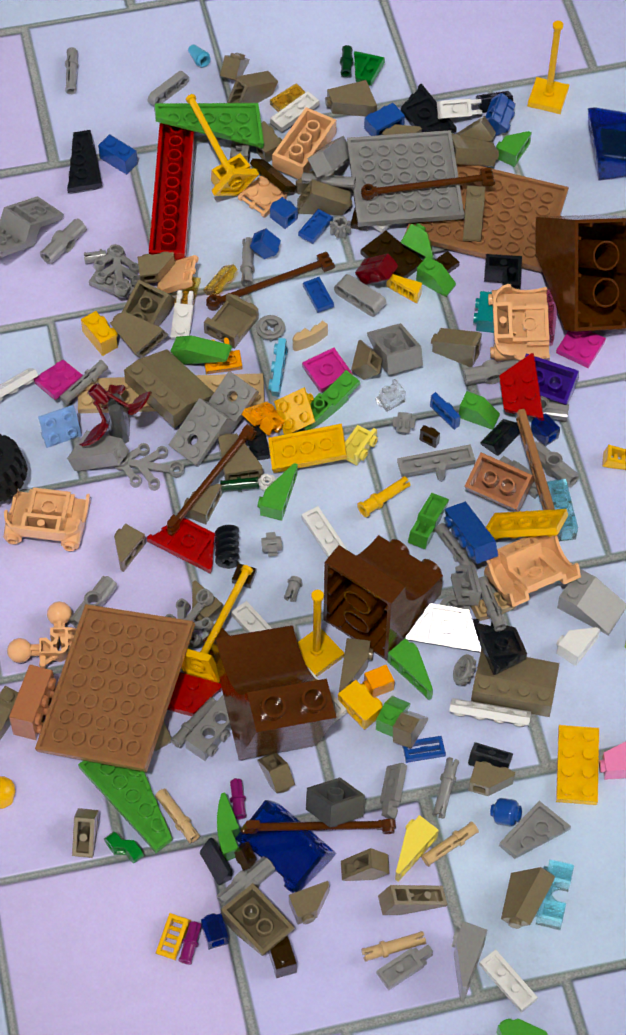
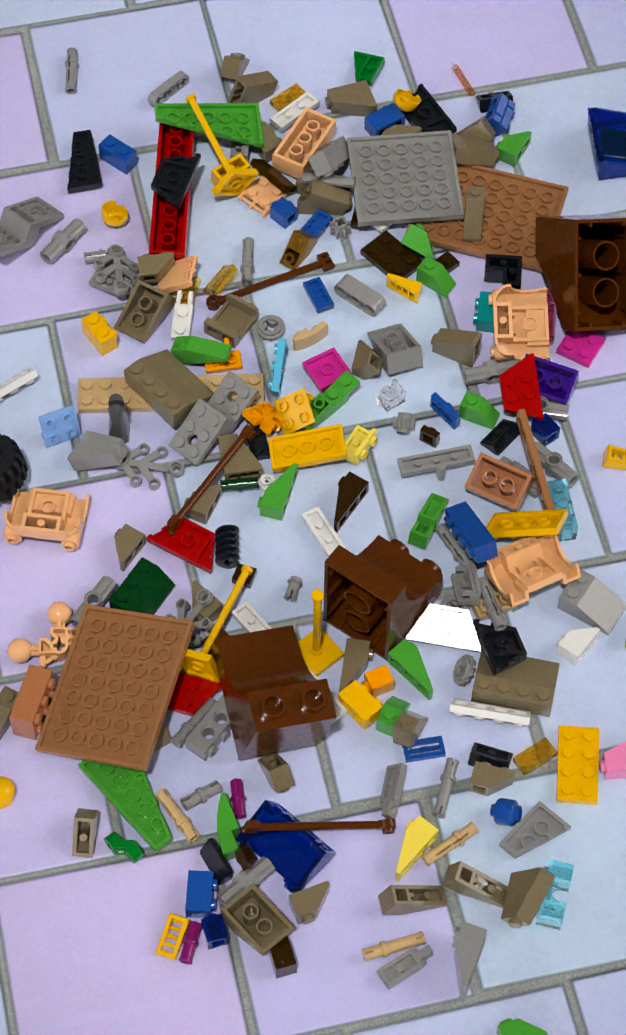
(57, 379): dark pink plate -> none
(89, 377): light grey pin -> none
(102, 397): dark red plant -> none
(114, 214): none -> yellow hair
(138, 333): dark tan slope -> none
(143, 589): none -> dark green slope
(174, 178): none -> black wing
(199, 55): medium azure cone -> none
(200, 893): none -> blue brick
(201, 795): none -> light grey pin
(265, 243): blue brick -> none
(271, 544): light grey gear -> none
(297, 249): none -> pearl gold slope
(335, 802): dark grey brick -> none
(346, 61): dark green pin -> none
(350, 494): none -> dark brown slope
(365, 866): dark tan slope -> none
(376, 269): dark red brick -> none
(376, 500): yellow pin -> none
(405, 100): none -> yellow hair
(457, 108): white hinge -> none
(467, 84): none -> clear orange piece
(474, 884): none -> dark tan slope
(486, 176): reddish brown hinge -> none
(508, 981): white plate -> none
(535, 756): none -> clear yellow plate
(547, 93): yellow tile -> none

